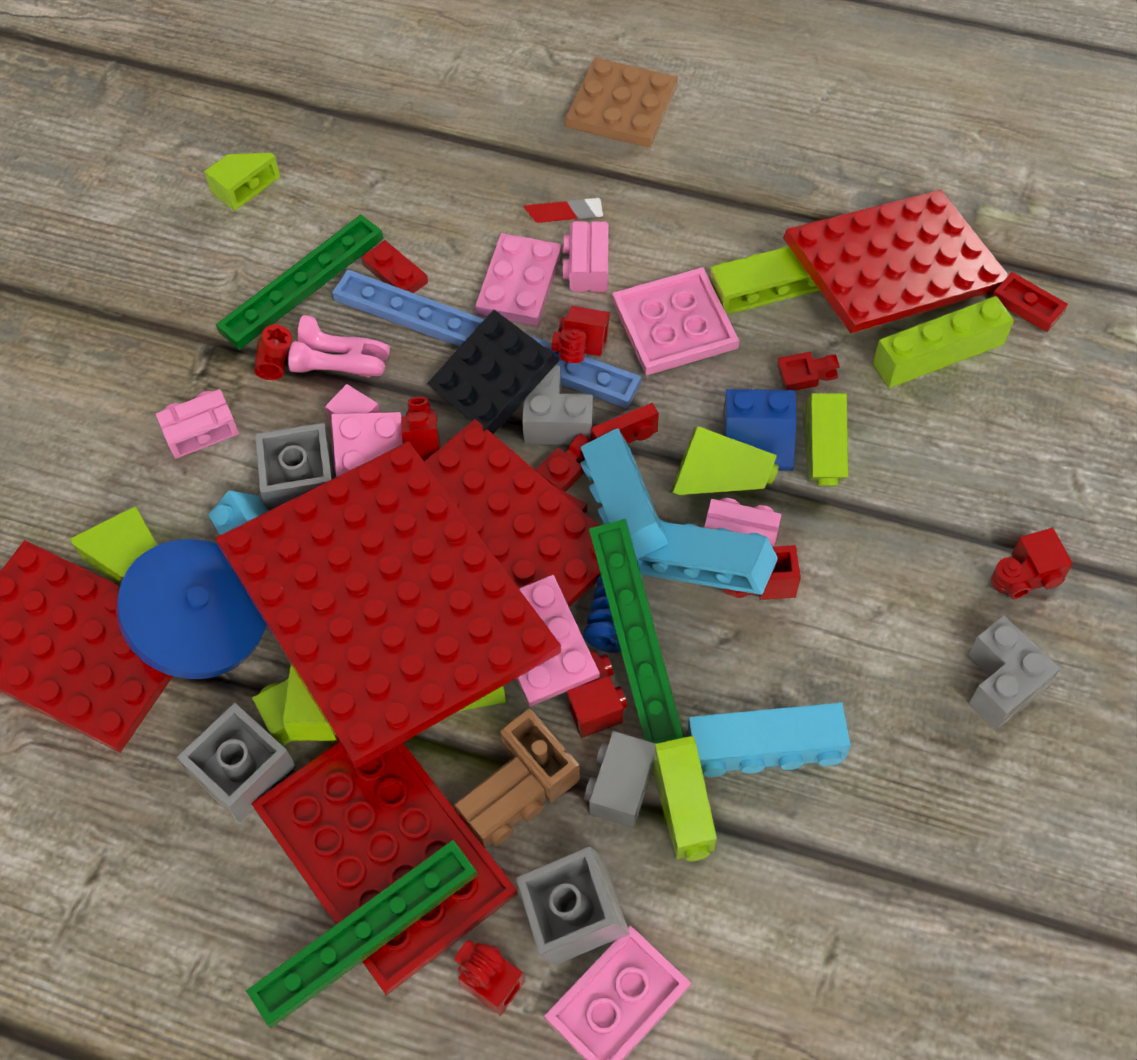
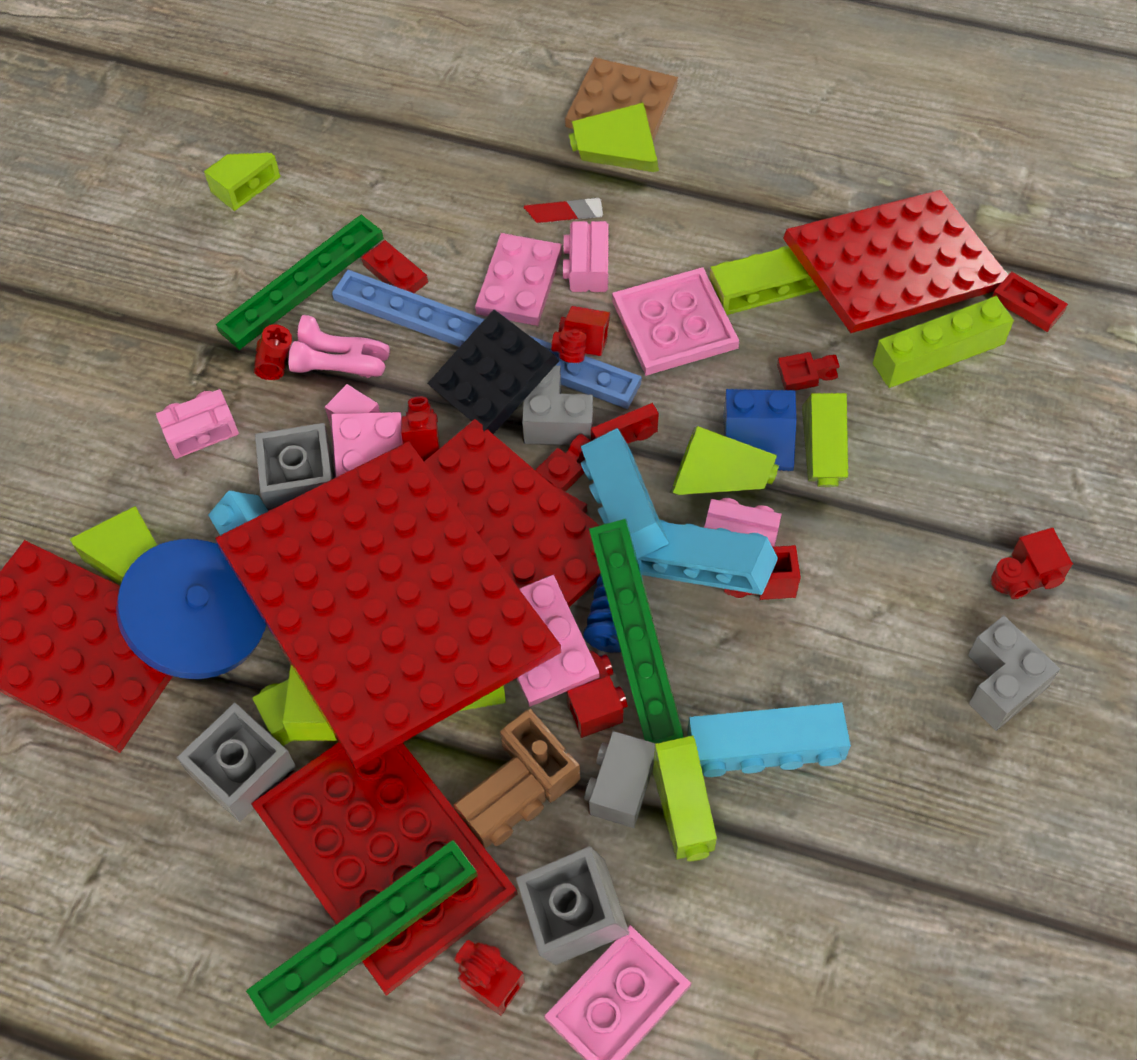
(616, 139): none -> lime slope

